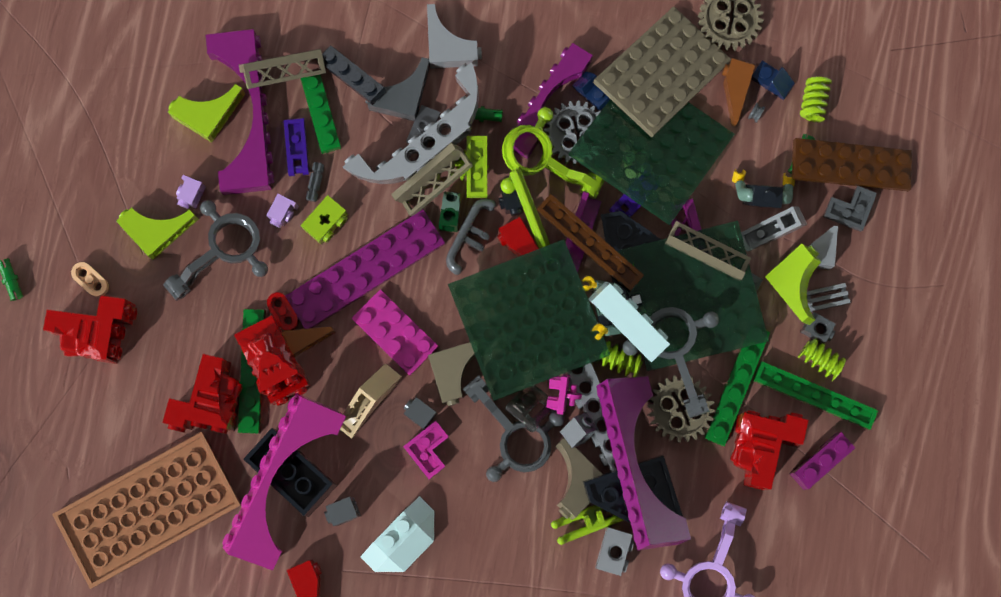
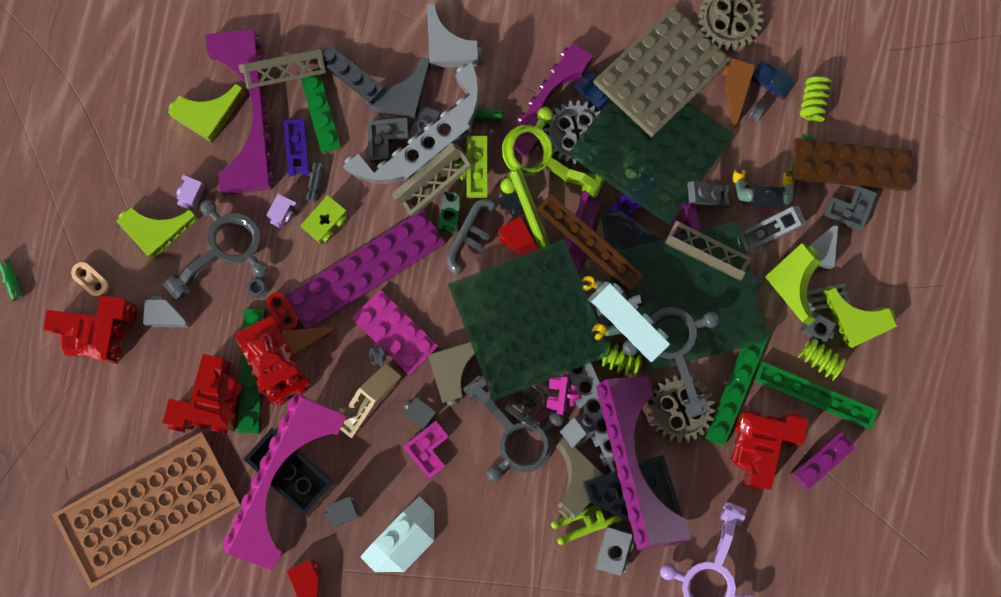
(162, 314): none -> light grey slope
(257, 287): none -> dark grey plate
(377, 355): none -> dark grey plate
(381, 133): none -> dark grey plate
(709, 194): none -> dark grey plate
(855, 324): none -> lime arch

